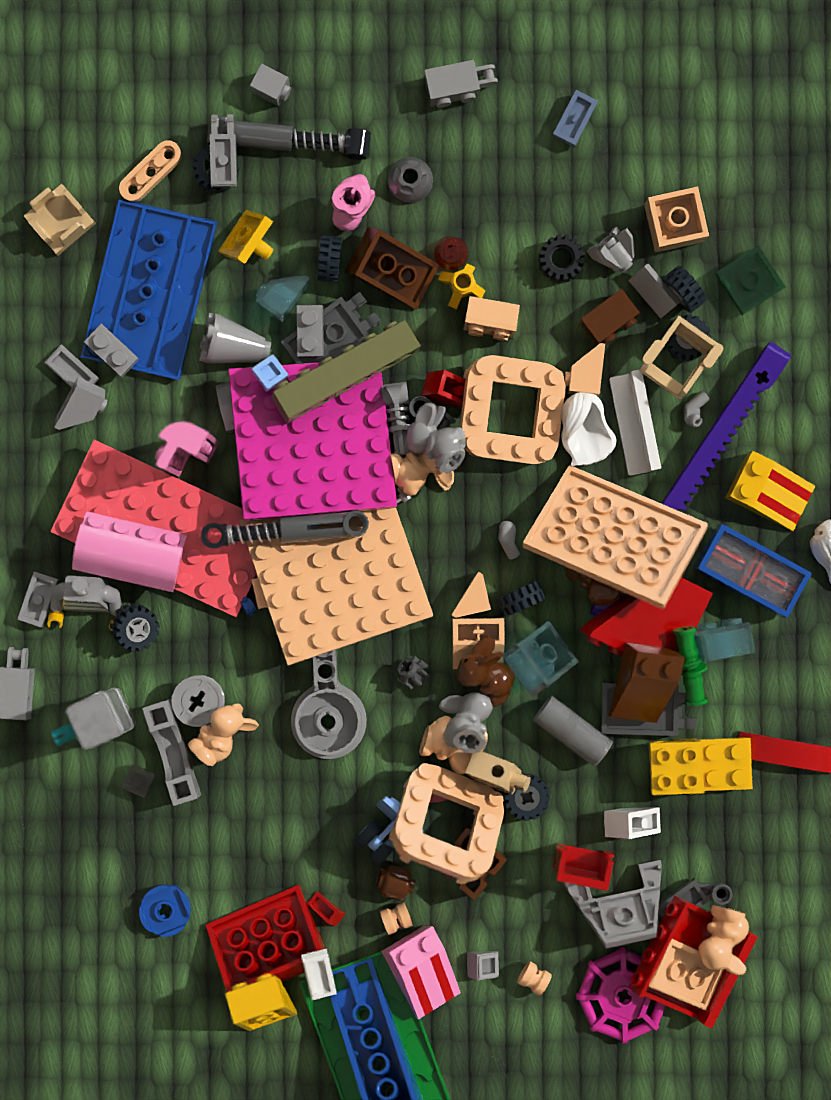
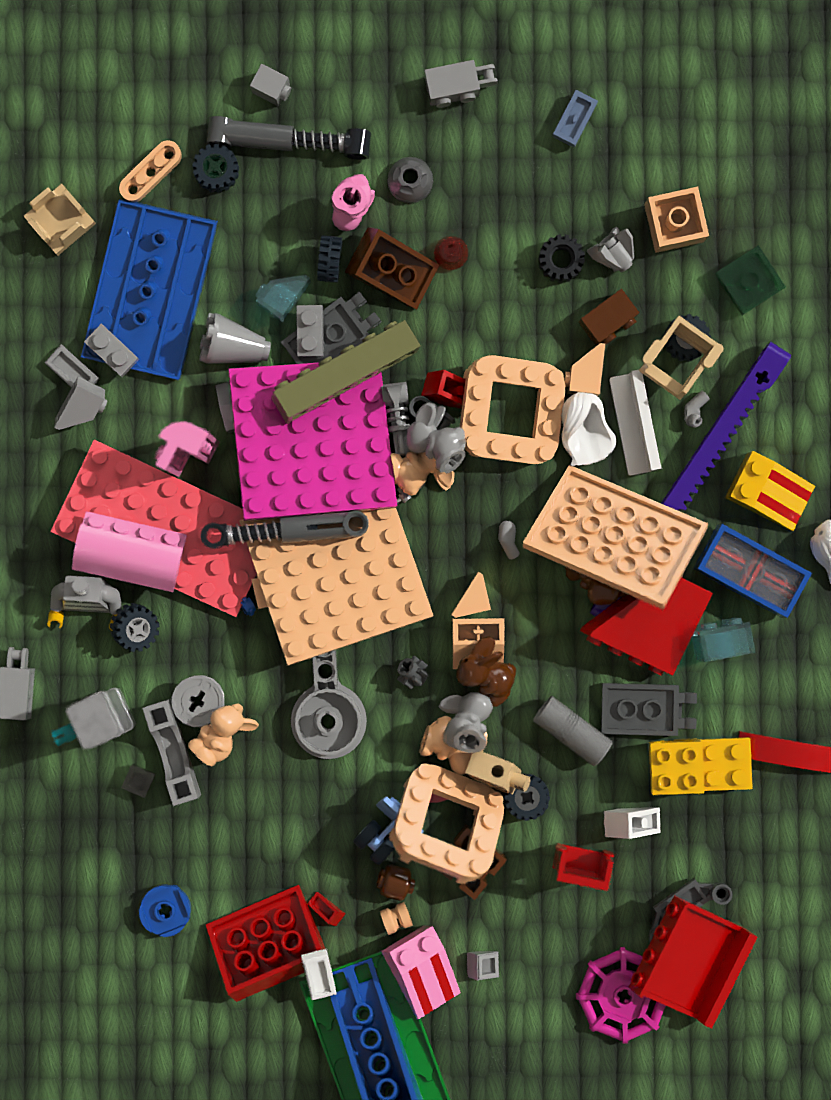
(37, 599): light grey plate -> none
(223, 154): light grey hinge -> none
(247, 238): yellow tile -> none
(260, 1003): yellow slope -> none
(269, 372): light blue tile -> none
(461, 284): yellow rock -> none
(491, 318): light nougat slope -> none
(521, 598): black wheel -> none
(534, 978): light nougat wheel -> none
(540, 658): clear light blue brick -> none
(625, 915): light grey wing -> none
(645, 682): reddish brown slope -> none
(654, 291): light grey tile -> none
(685, 289): black wheel -> none
(686, 976): light nougat tile -> none
(691, 667): green piece -> none
(727, 930): light nougat animal -> none

